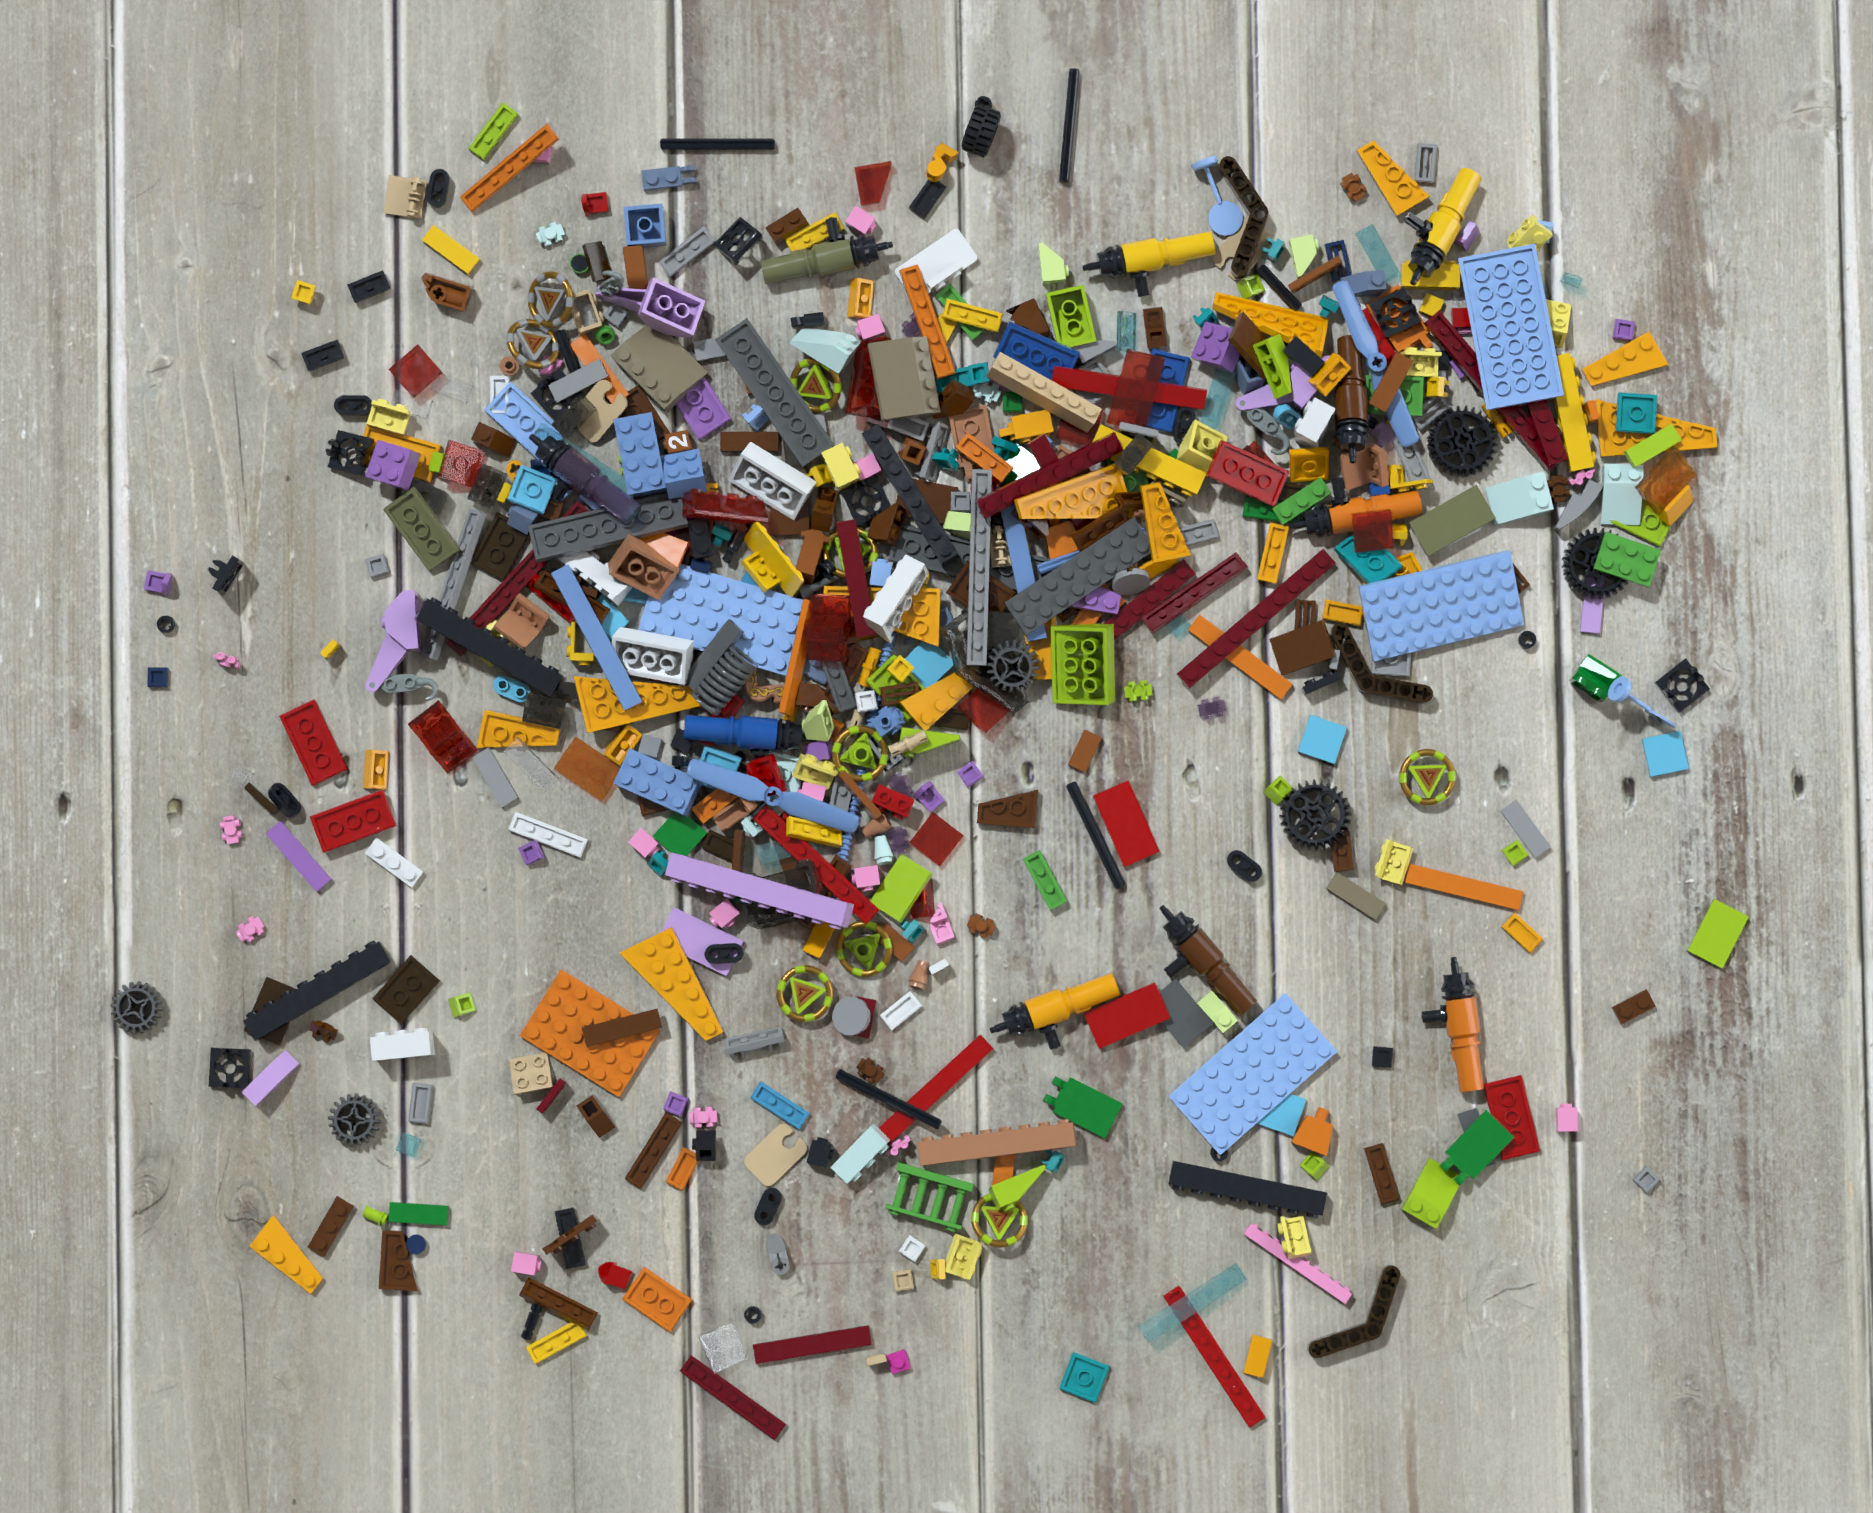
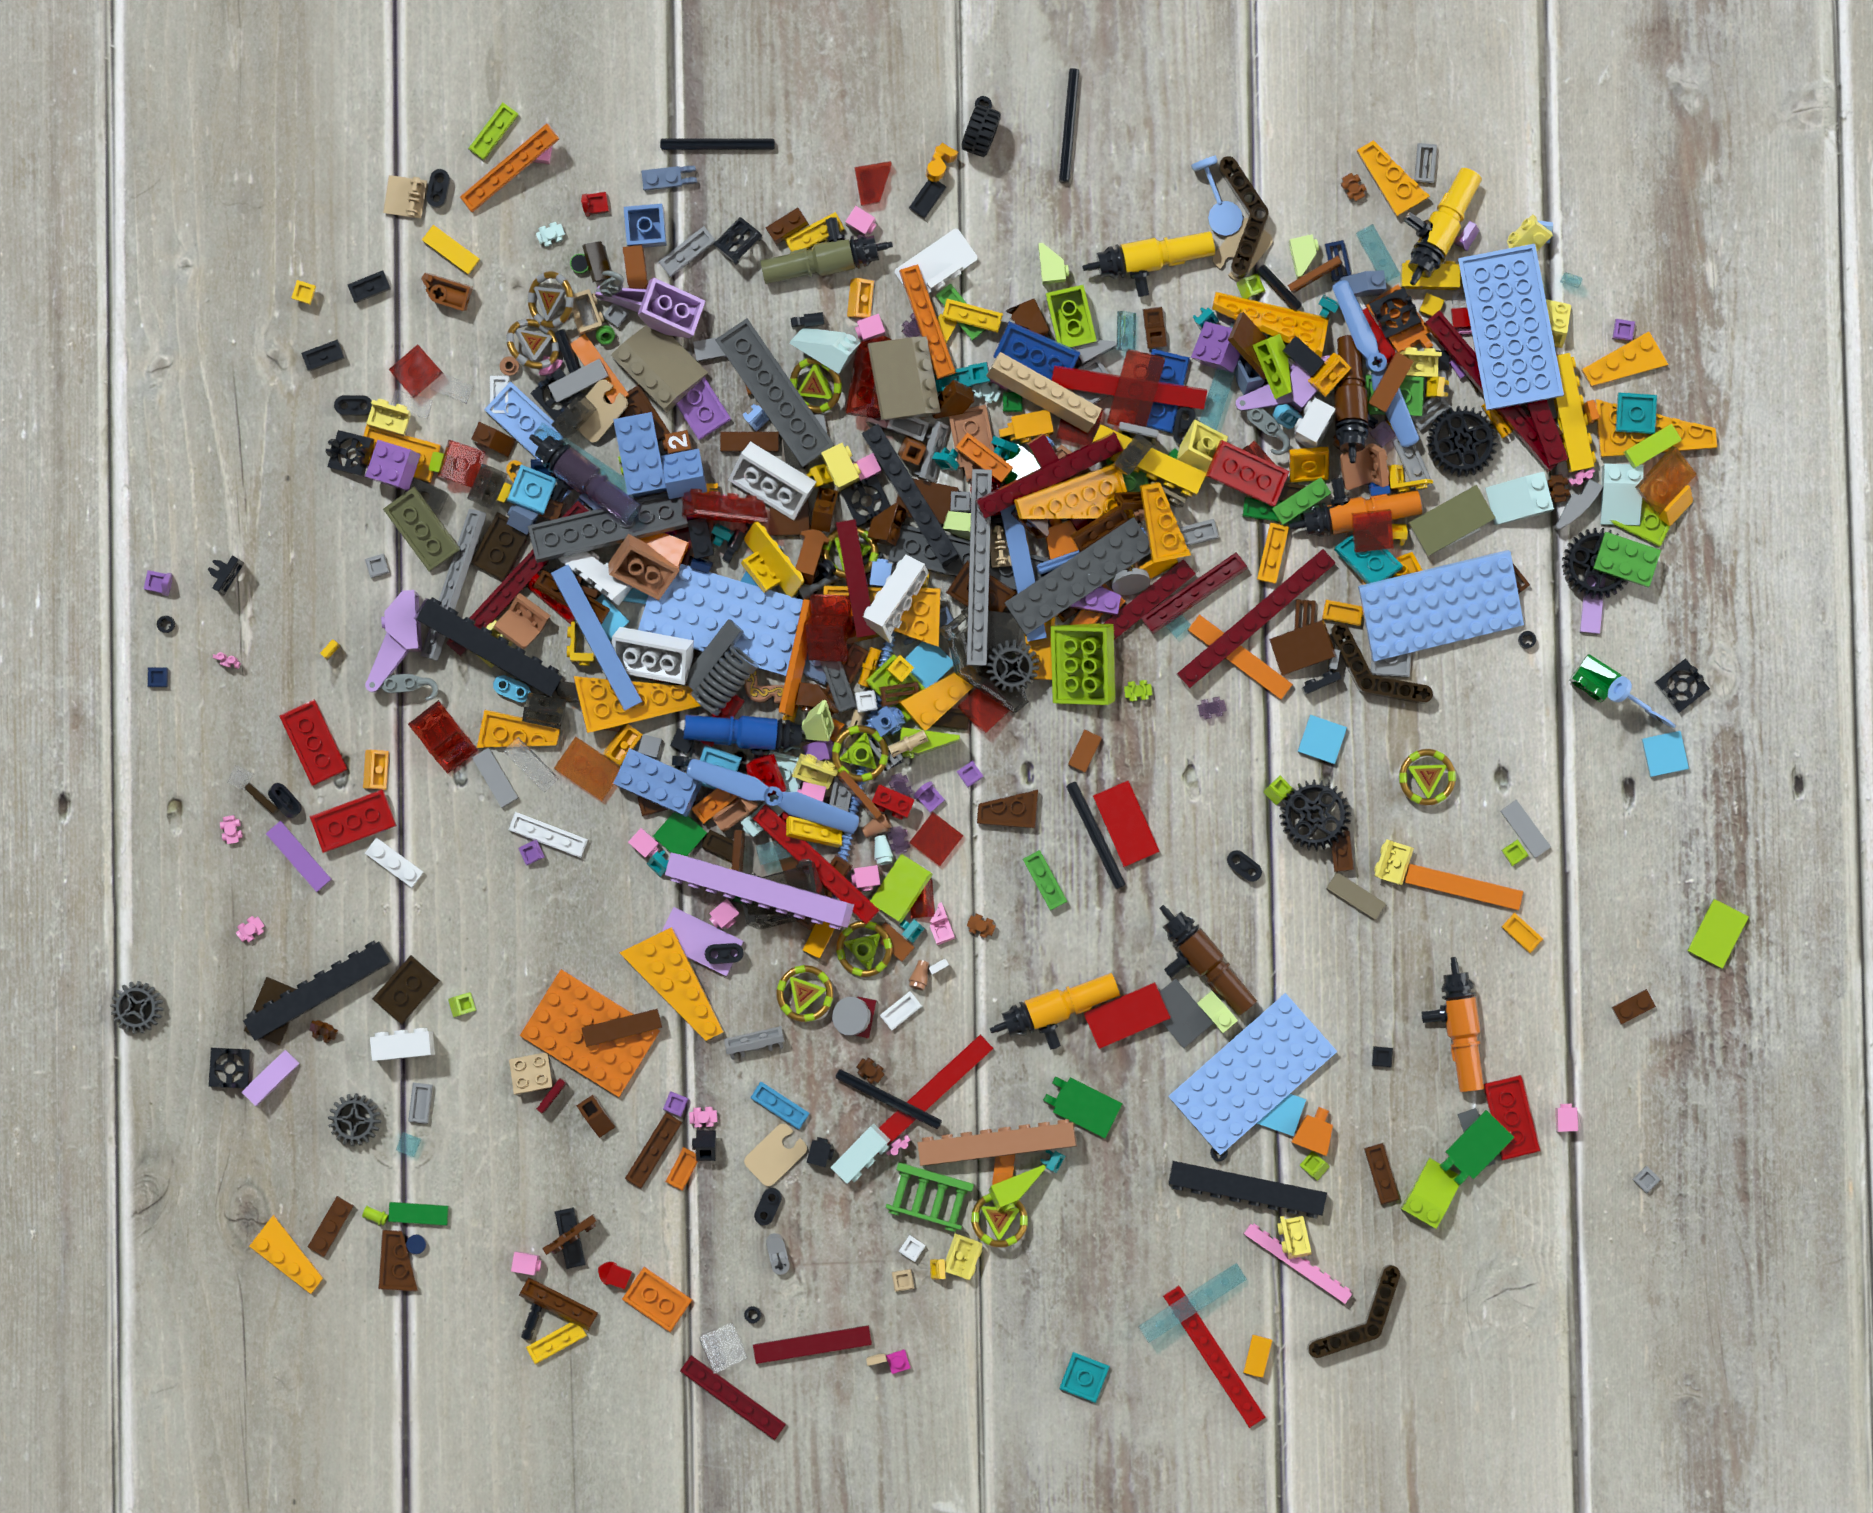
(1275, 250): teal tile -> none

